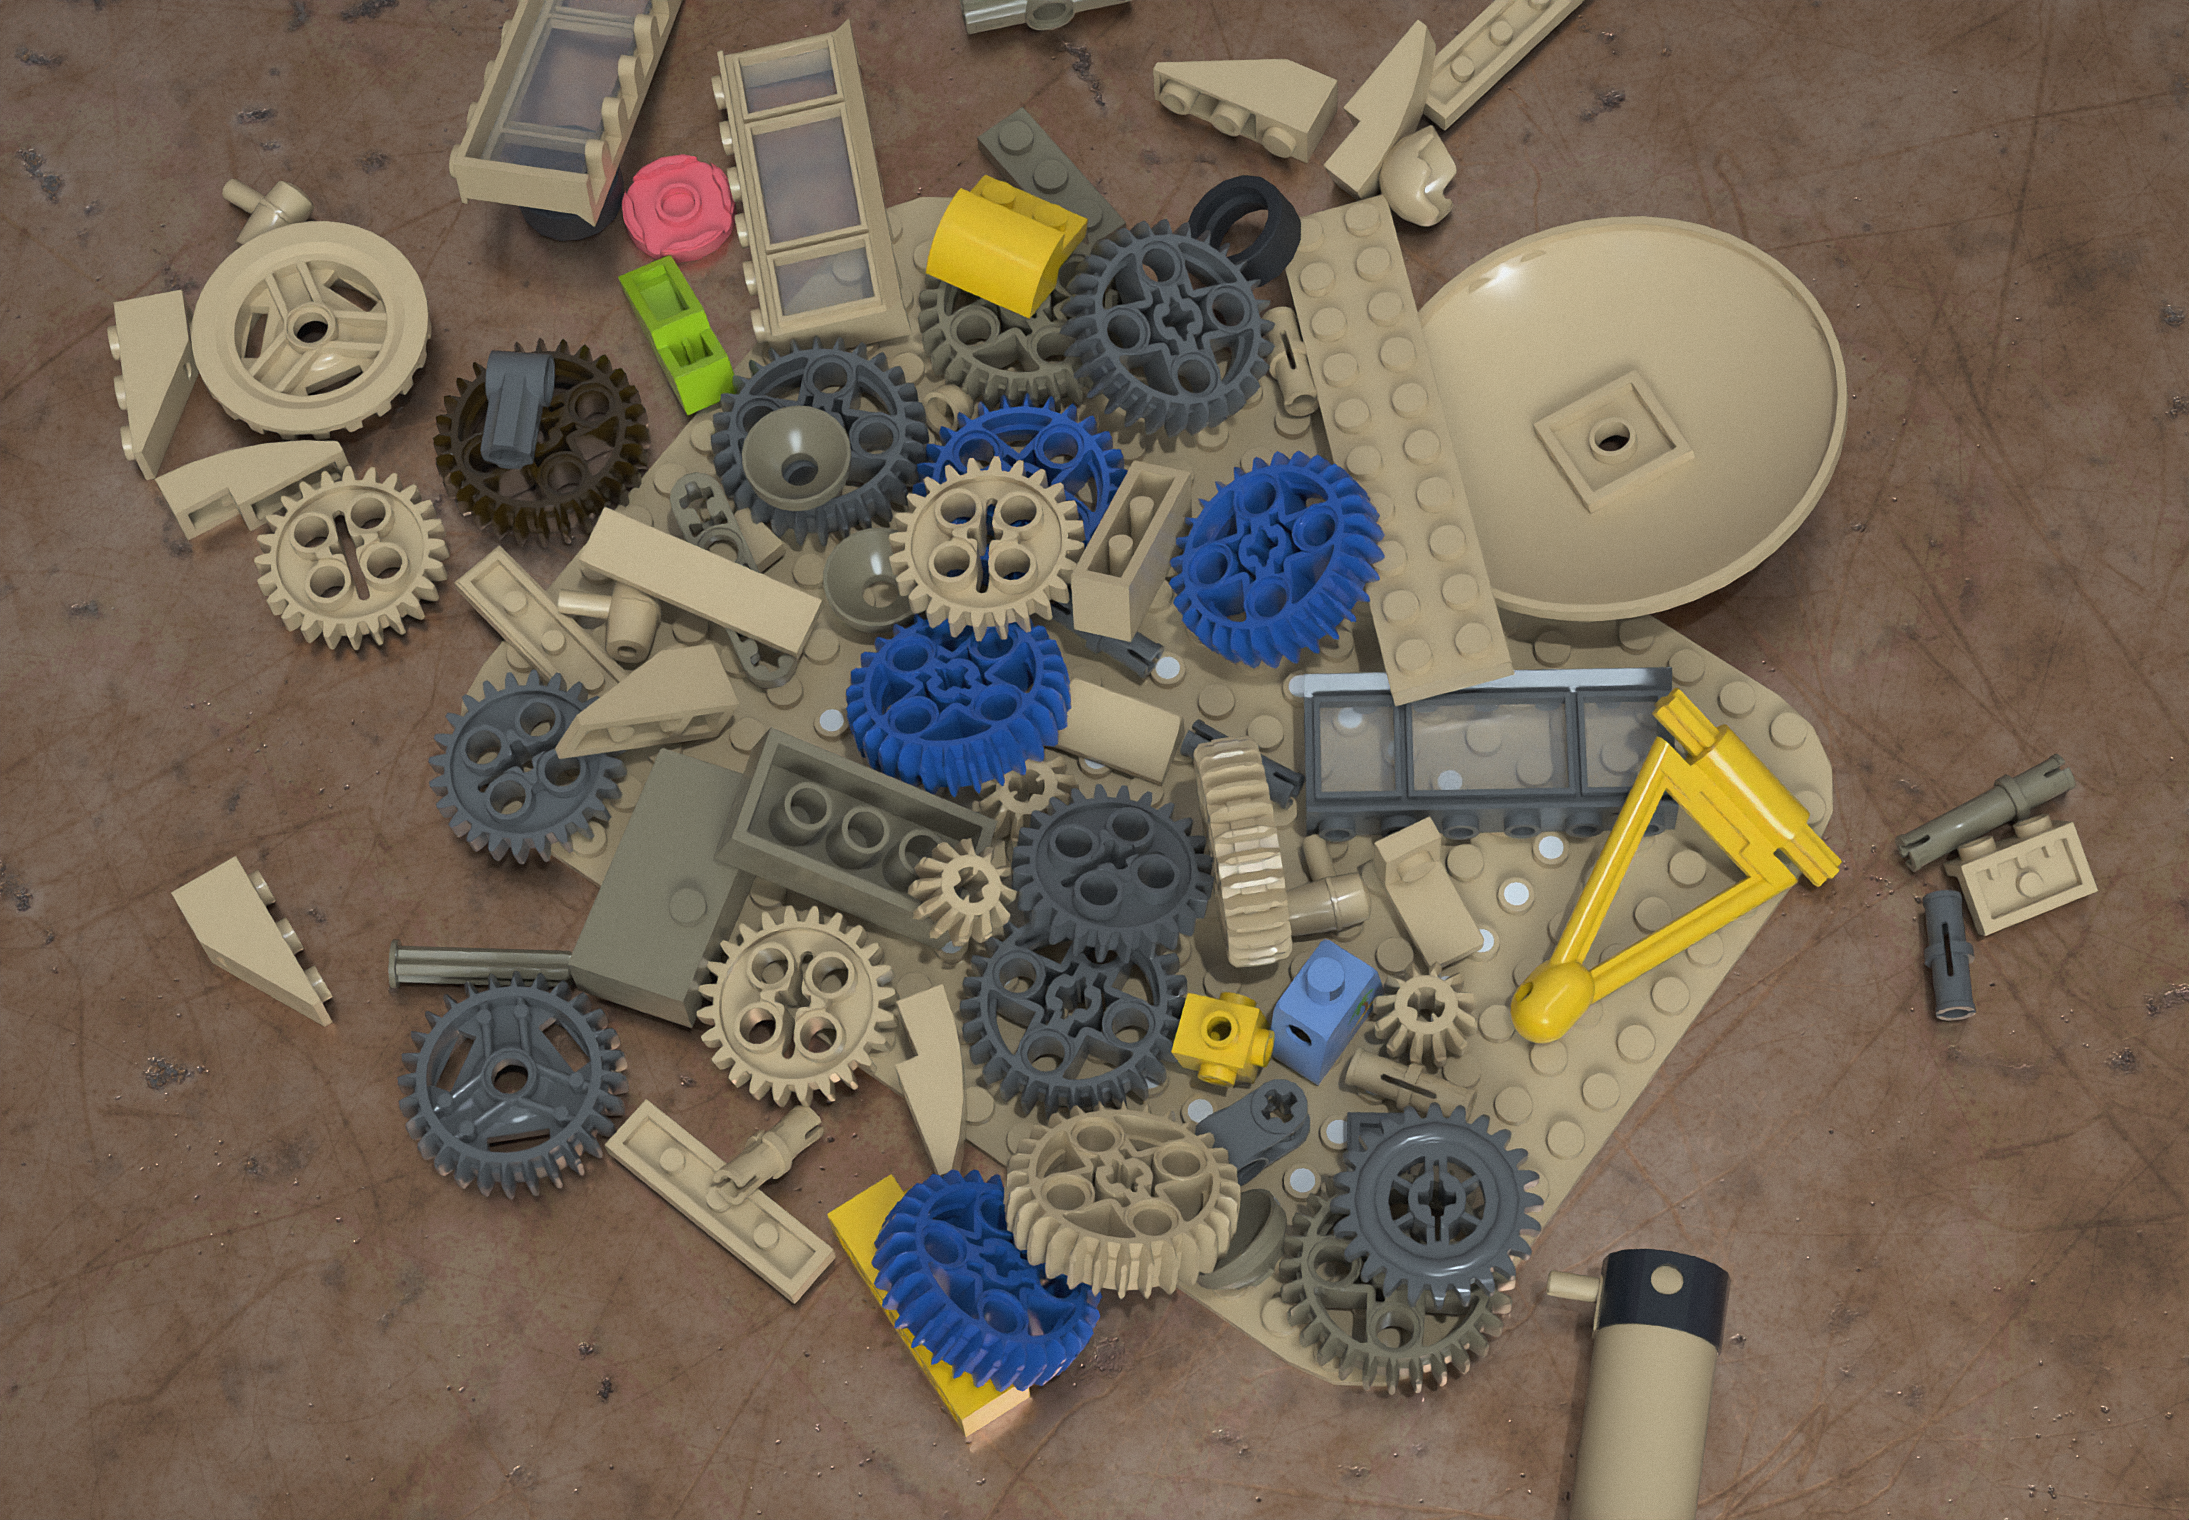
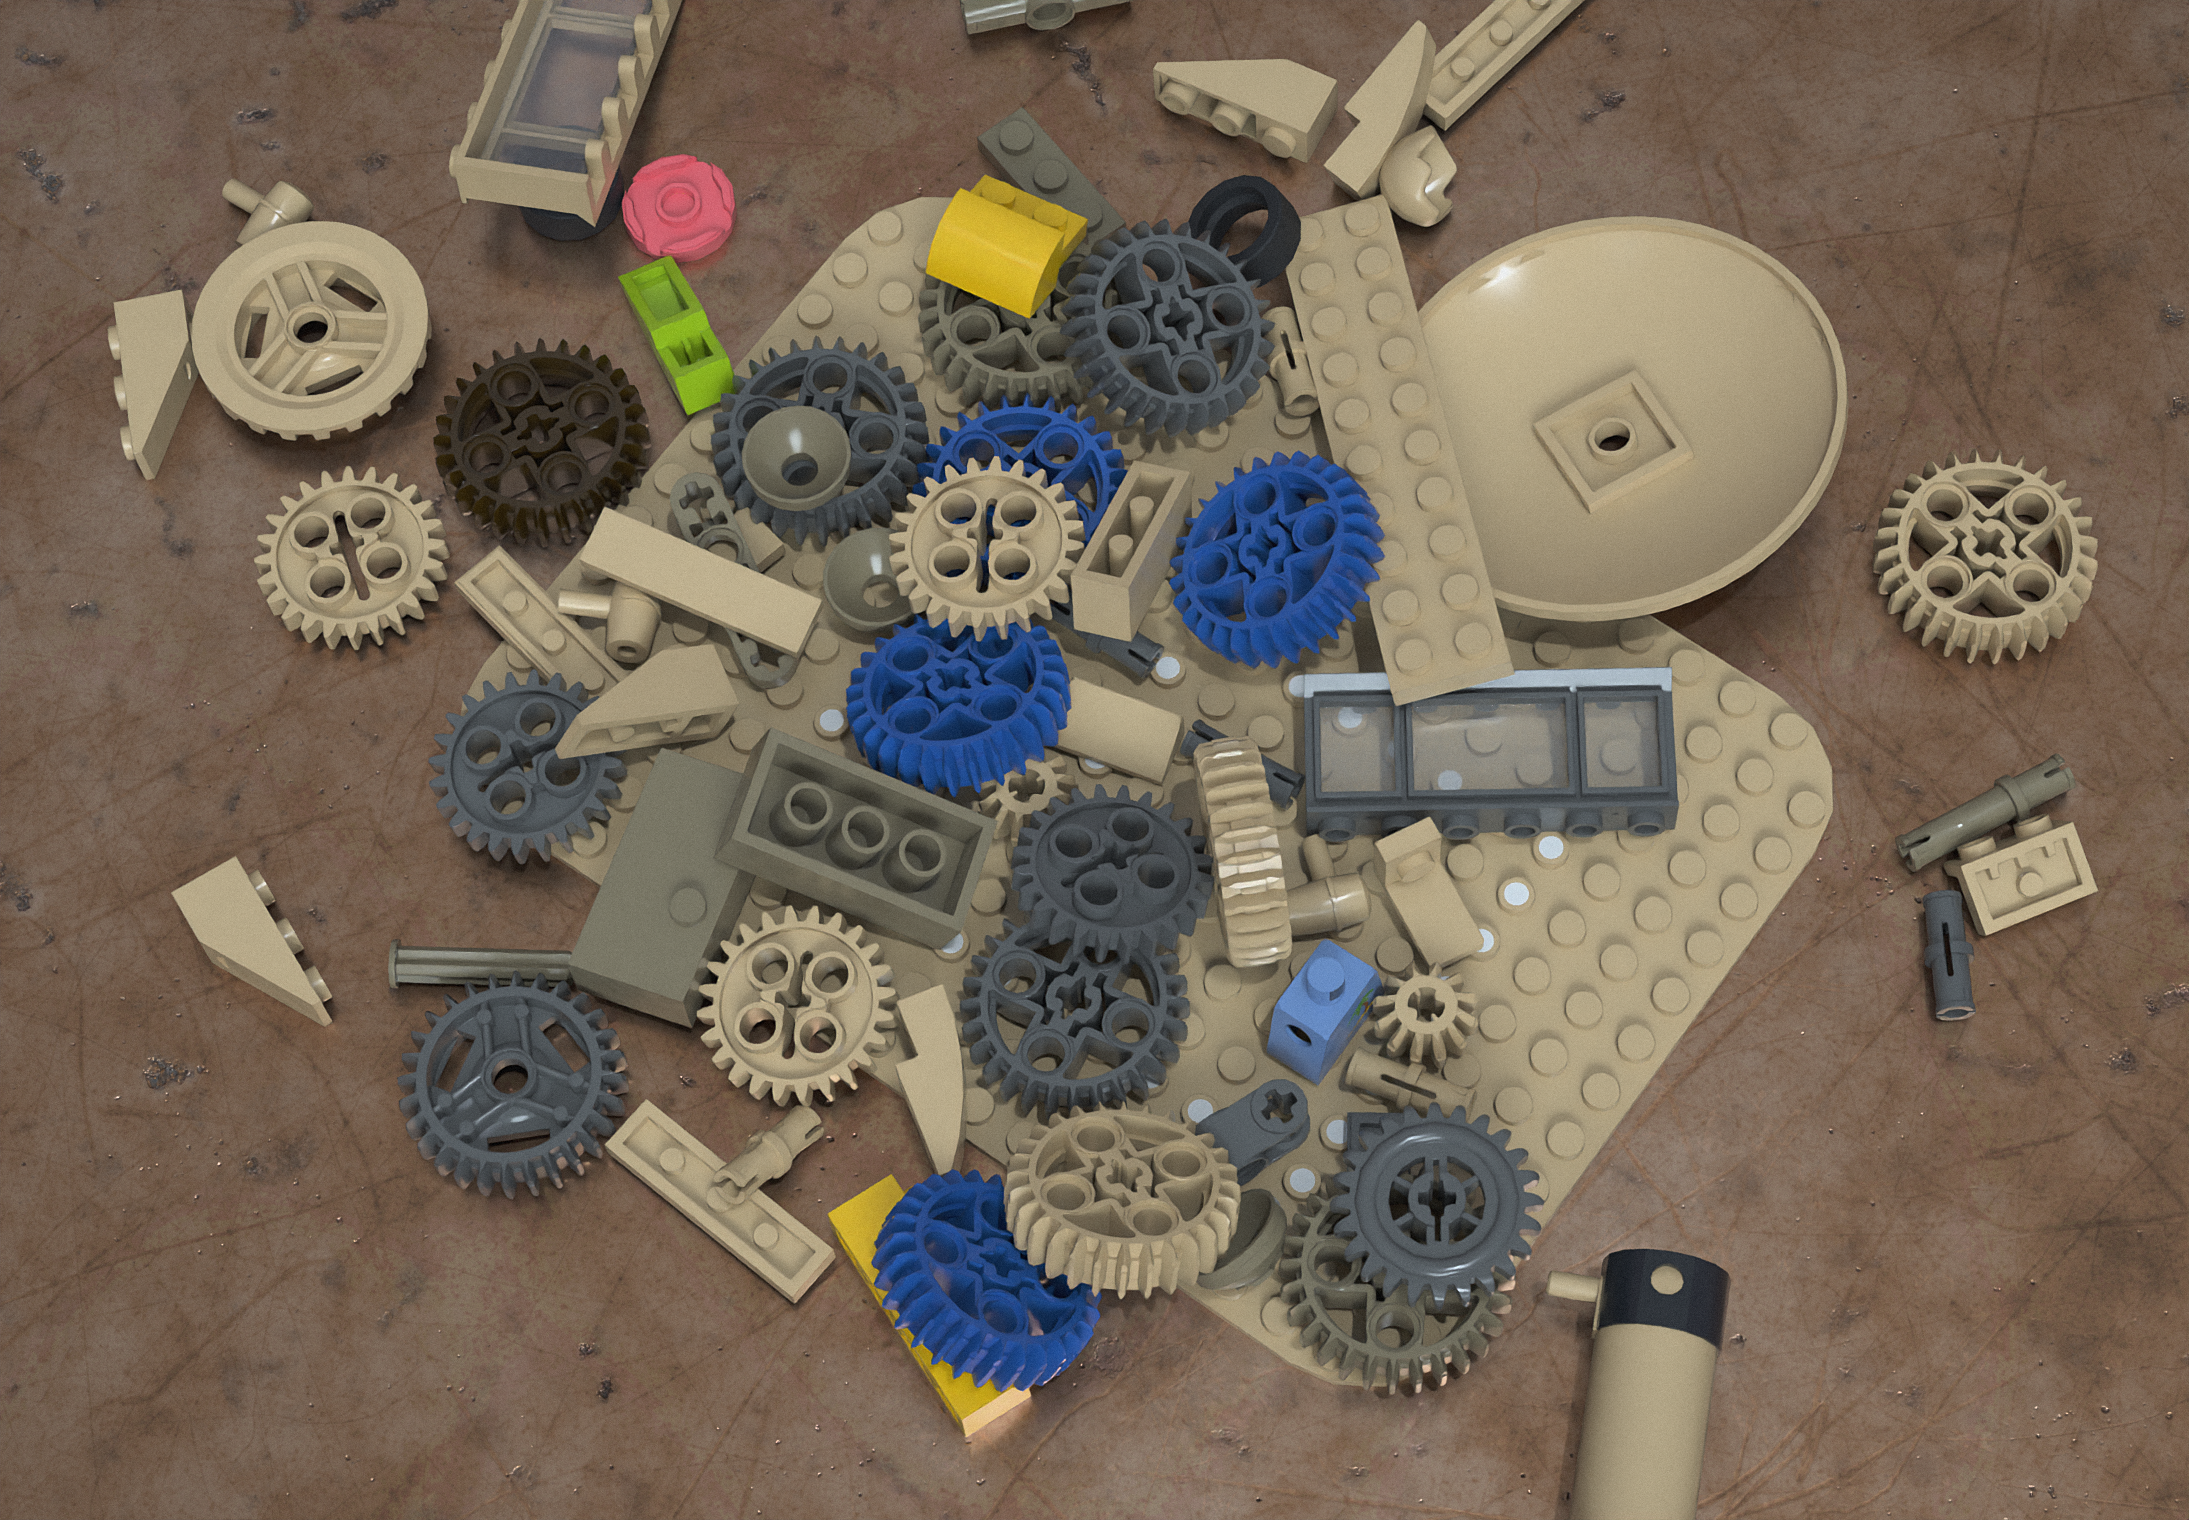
(247, 482): tan slope -> none
(516, 393): dark grey piece -> none
(809, 194): window -> none
(942, 402): tan hinge -> none
(978, 876): tan gear -> none
(1223, 1038): yellow brick -> none
(1735, 805): yellow piece -> none
(1985, 556): none -> tan gear

